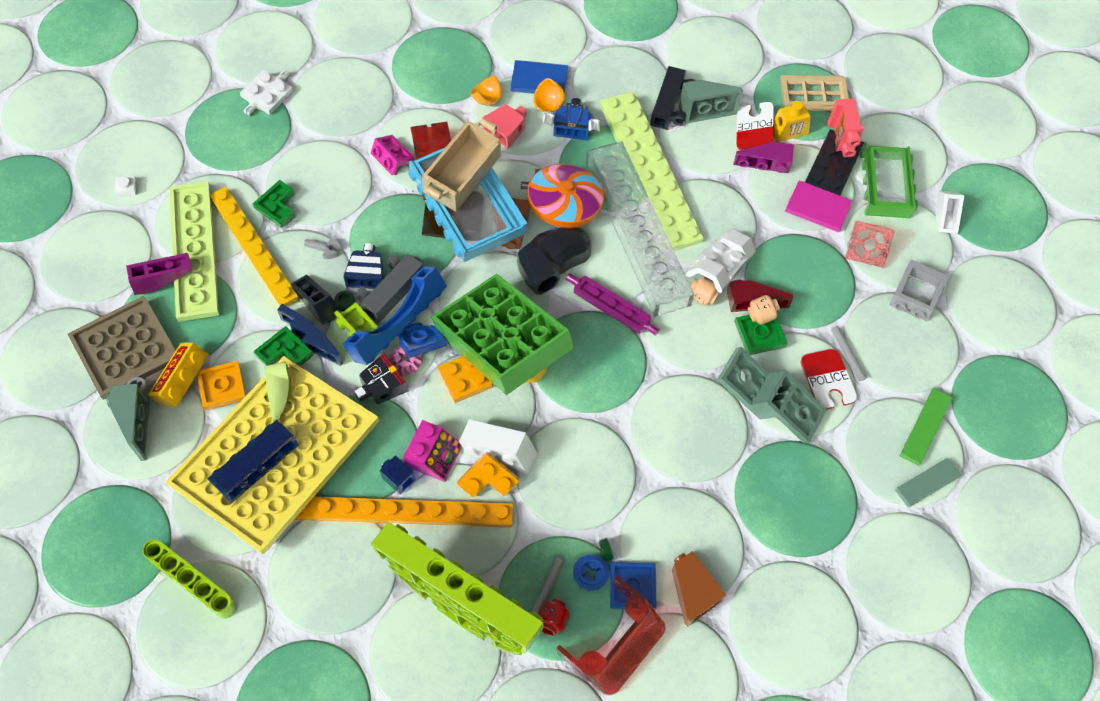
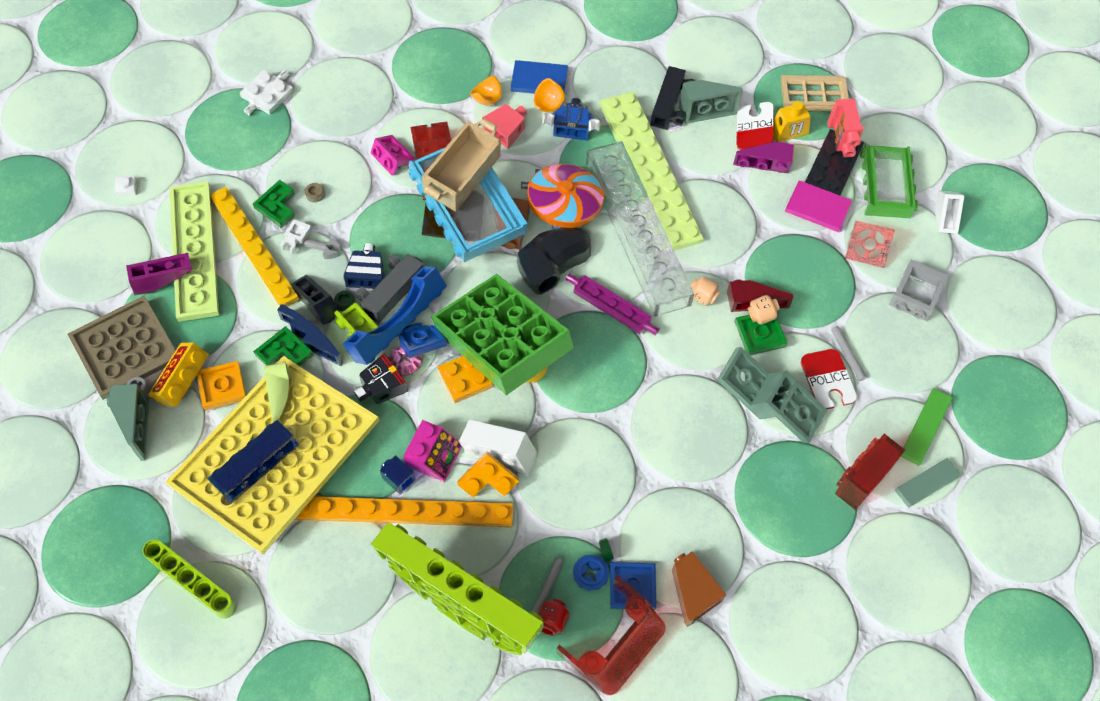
(296, 233): none -> white plate
(314, 192): none -> dark tan tile
(724, 258): white piece -> none
(868, 470): none -> clear red piece

